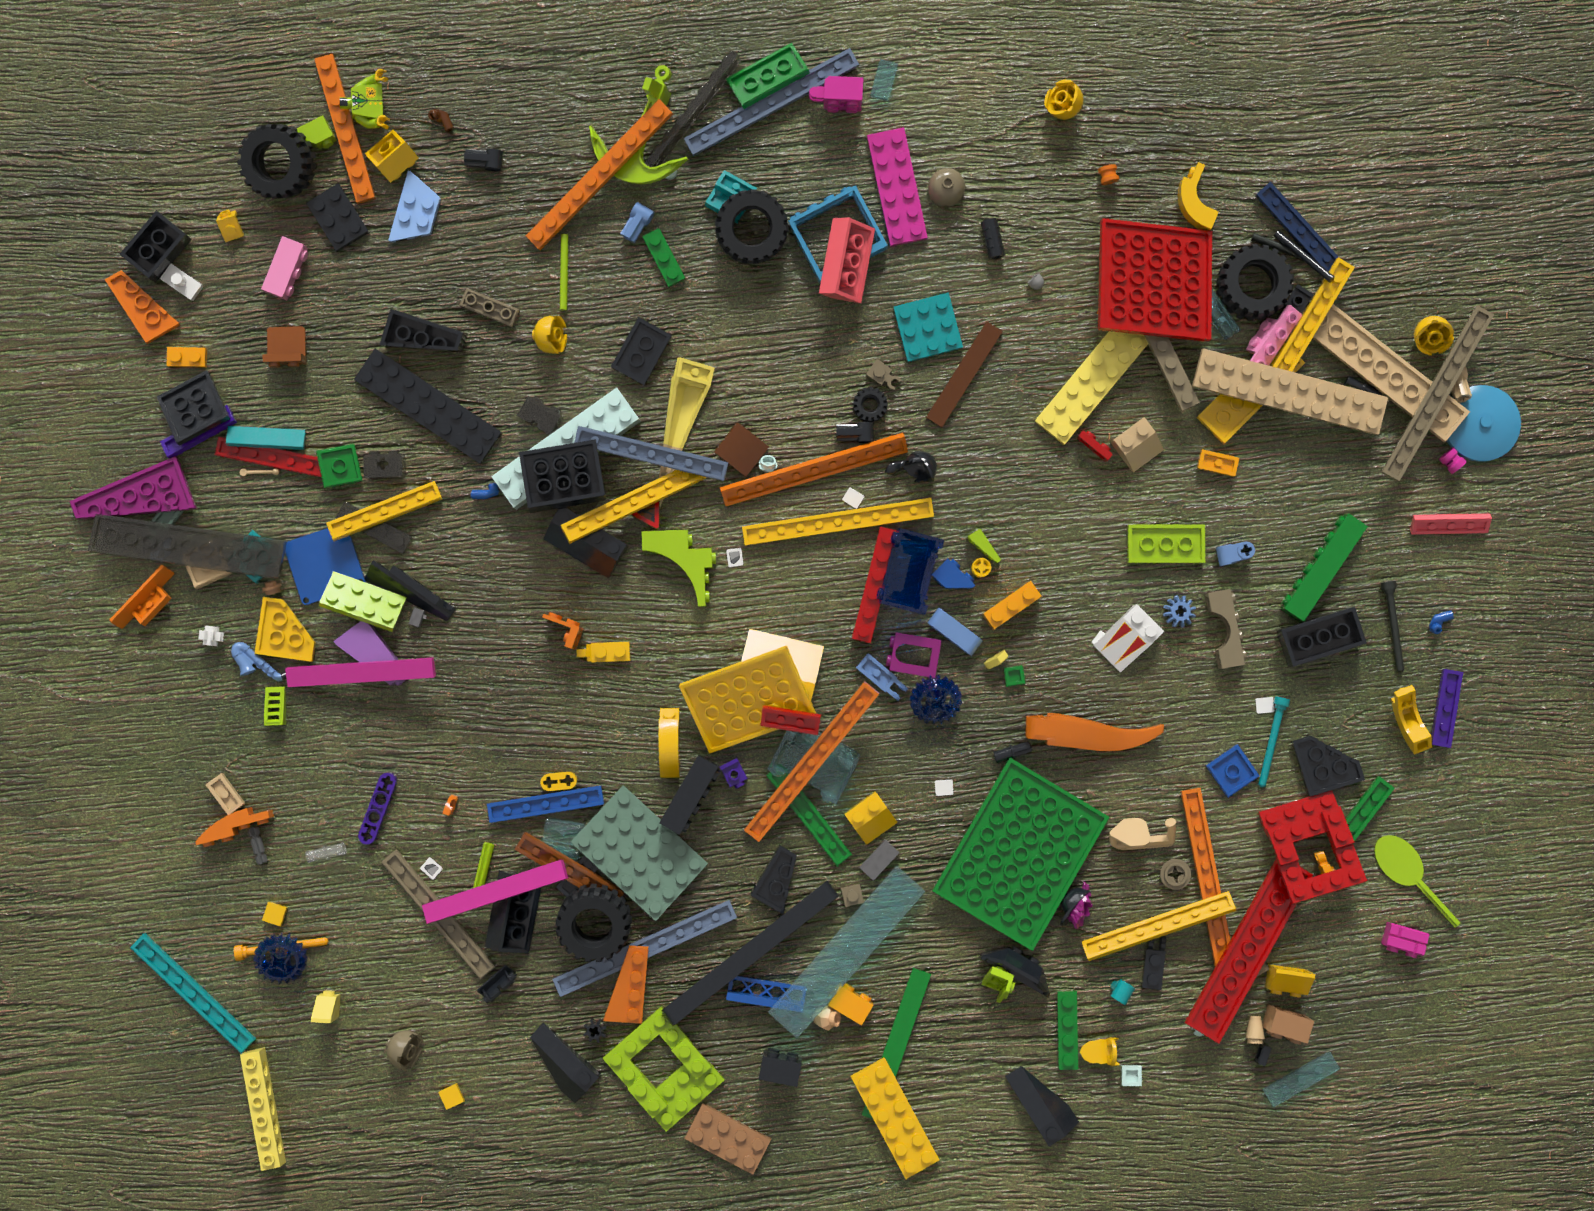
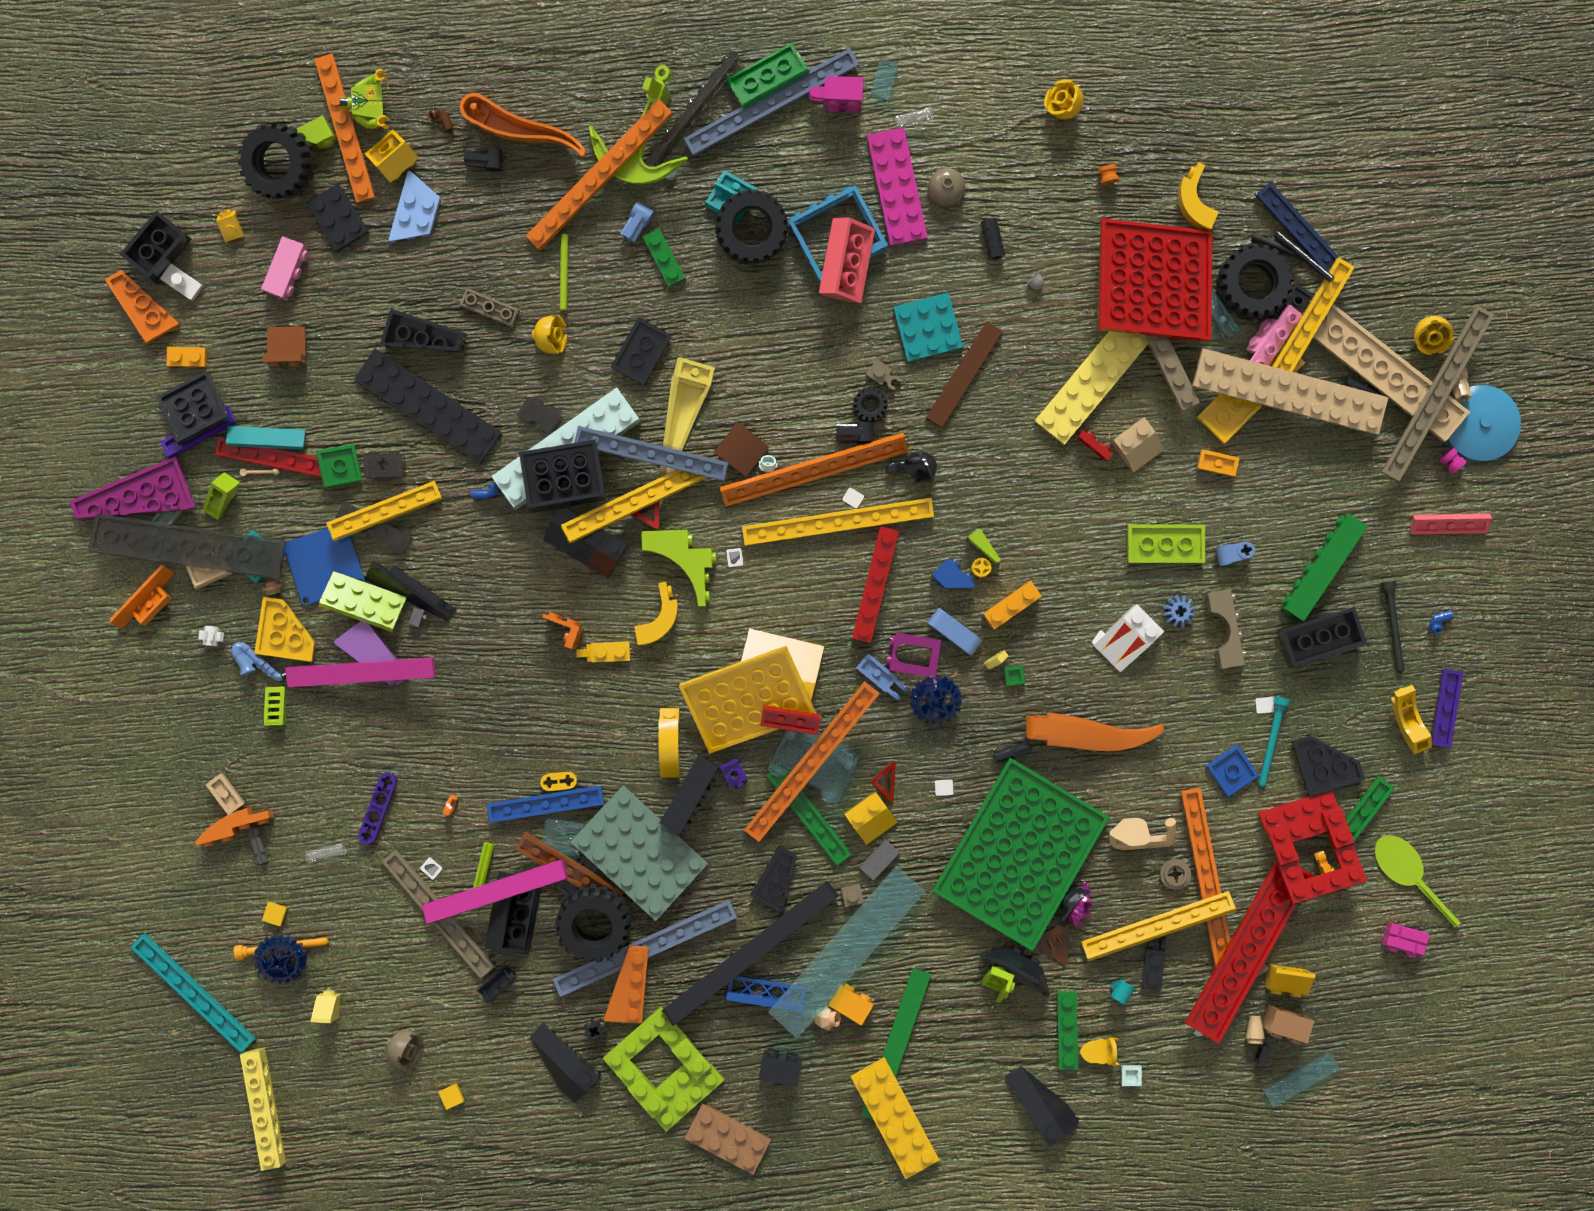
(220, 494): none -> lime arch
(508, 126): none -> orange animal
(665, 621): none -> yellow arch
(885, 781): none -> piece
(909, 571): clear blue windscreen -> none
(914, 117): none -> clear pin
(1055, 943): none -> reddish brown piece

